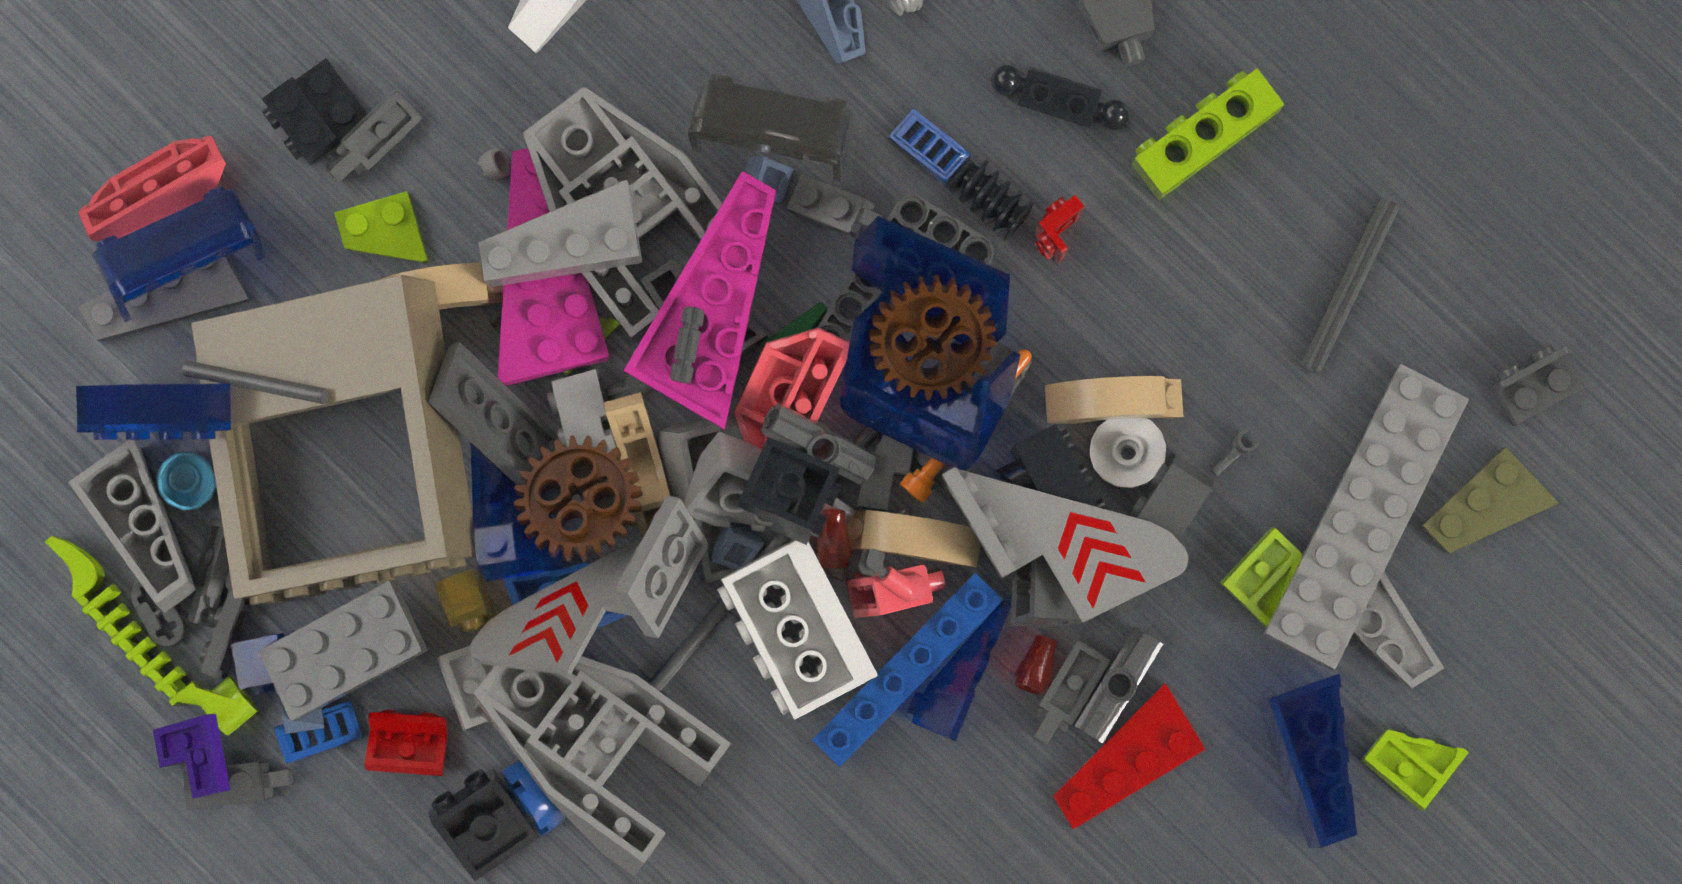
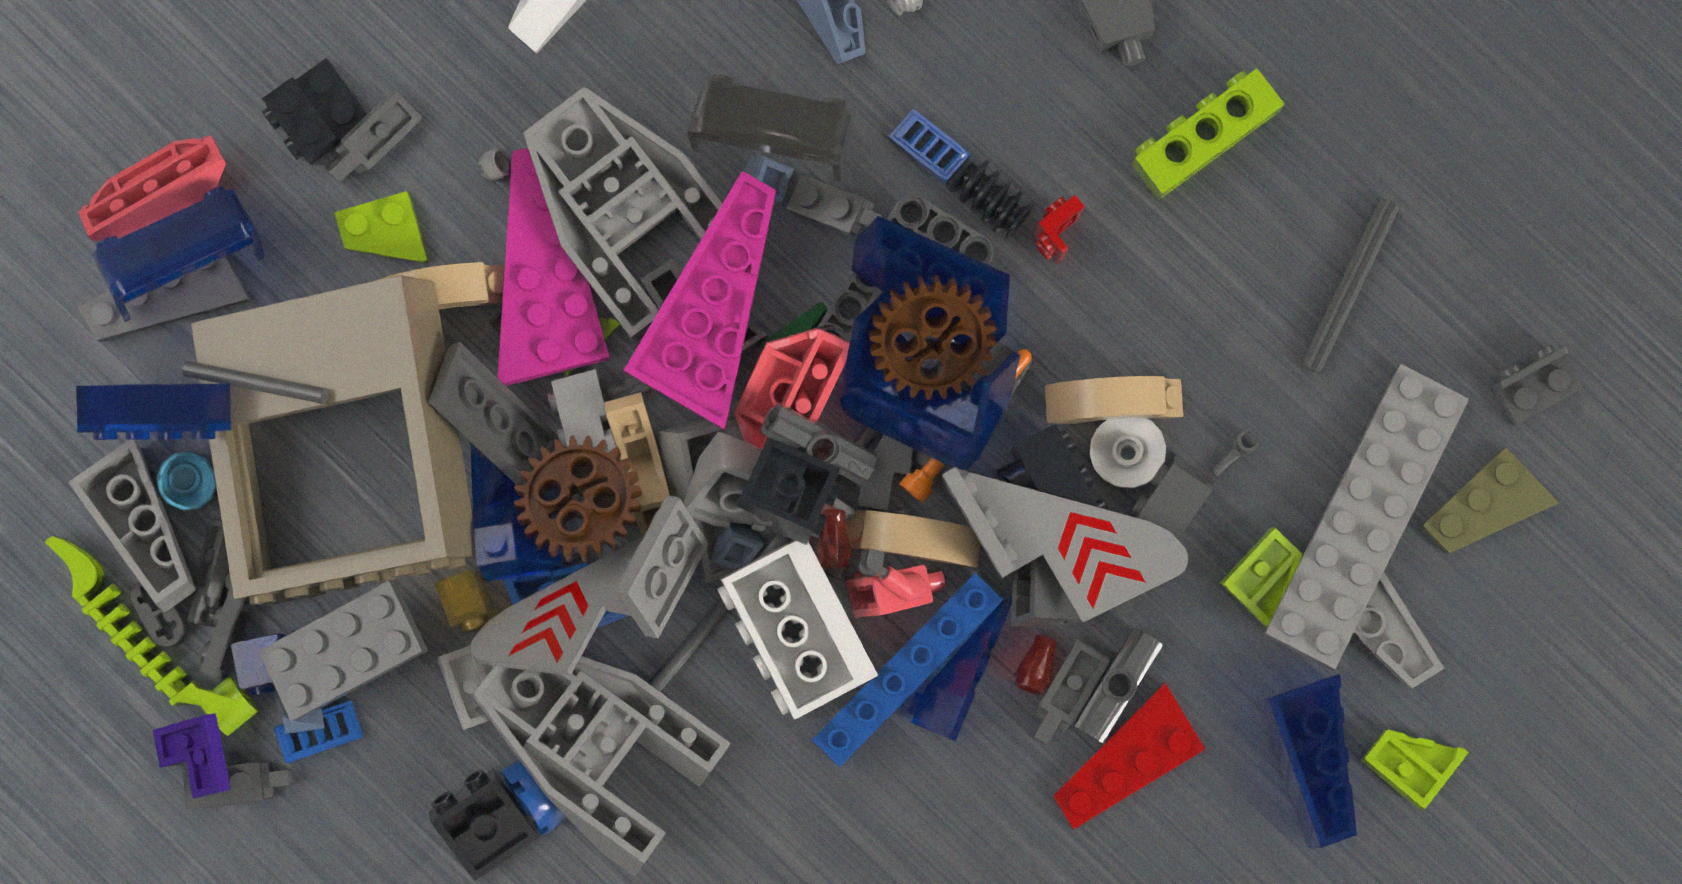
(406, 743): red bracket -> none
(570, 240): light grey wedge -> none
(687, 345): dark grey axle -> none
(1060, 97): black plate -> none

